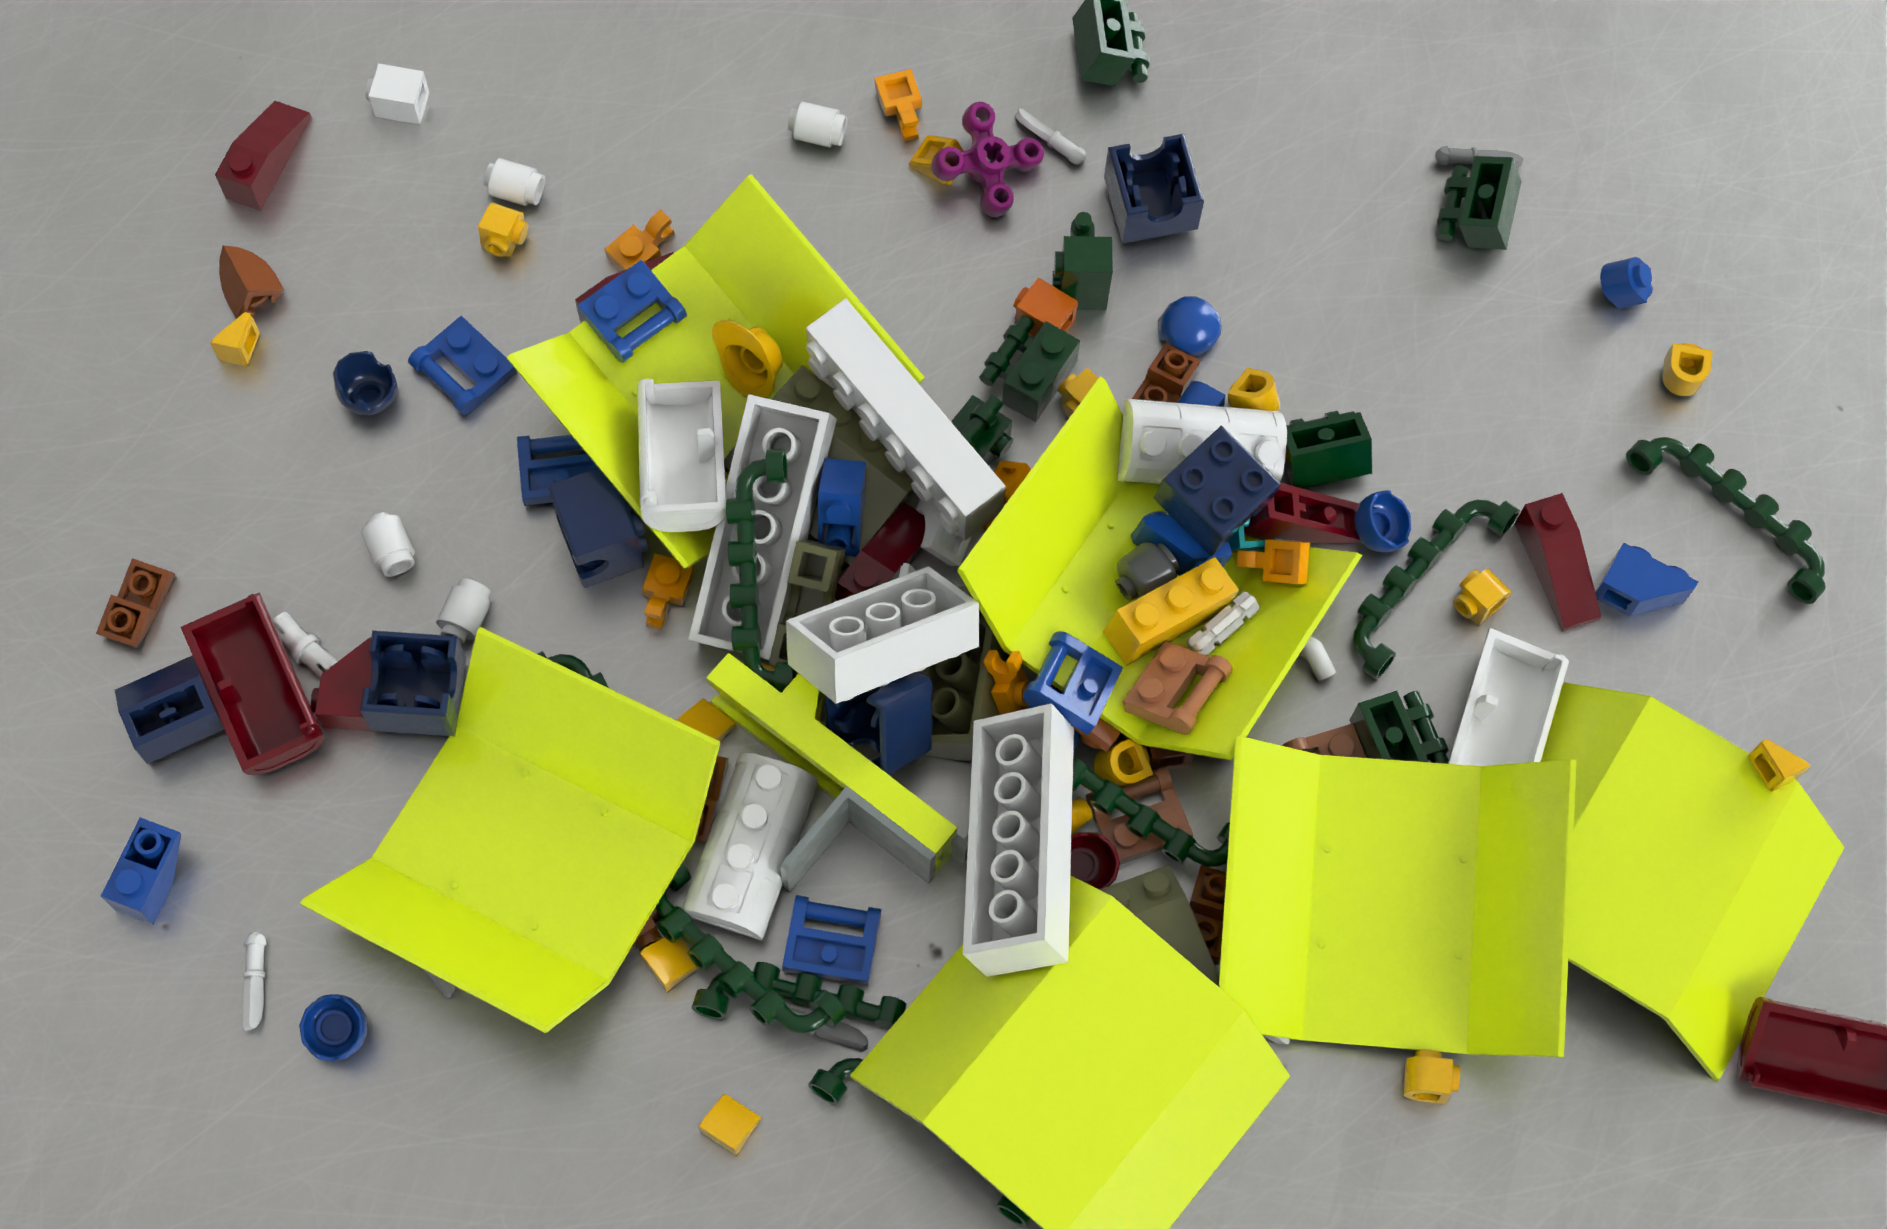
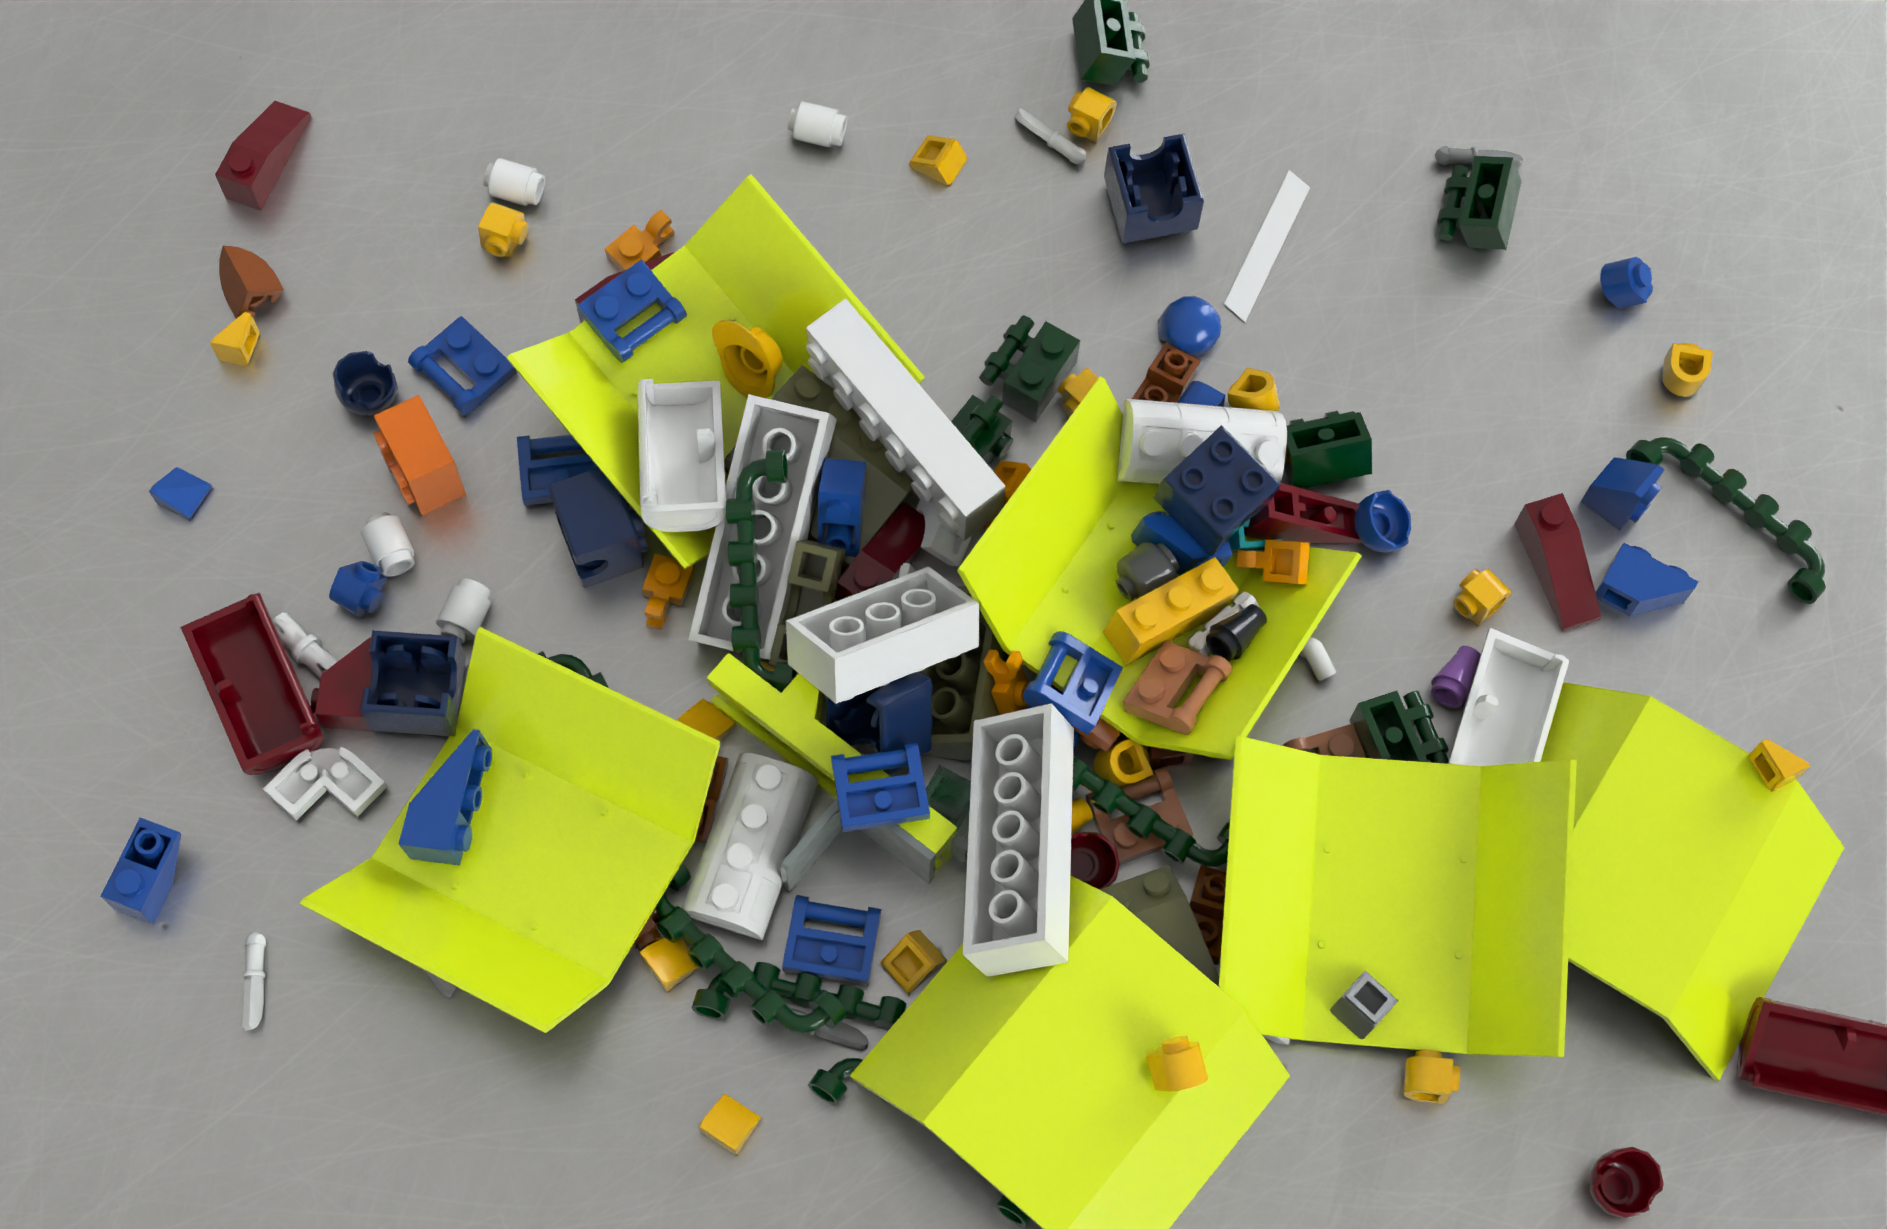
(137, 603): dark orange slope -> none
(167, 710): dark blue slope -> none
(180, 492): none -> blue slope
(321, 771): none -> white plate
(333, 1027): blue hair -> none
(358, 588): none -> blue plate
(398, 93): white brick -> none
(417, 456): none -> orange brick
(442, 811): none -> blue slope
(884, 799): none -> blue plate
(900, 97): light orange plate -> none
(913, 960): none -> yellow slope
(949, 795): none -> clear green brick
(998, 152): magenta gear -> none
(1045, 304): orange brick -> none
(1084, 265): dark green brick -> none
(1090, 113): none -> yellow plate
(1177, 1065): none -> yellow plate
(1234, 634): none -> black cone
(1267, 246): none -> white sticker
(1363, 1005): none -> dark grey slope
(1424, 556): dark green bar -> none
(1455, 679): none -> medium lavender cone
(1623, 491): none -> blue slope
(1625, 1182): none -> dark red hair

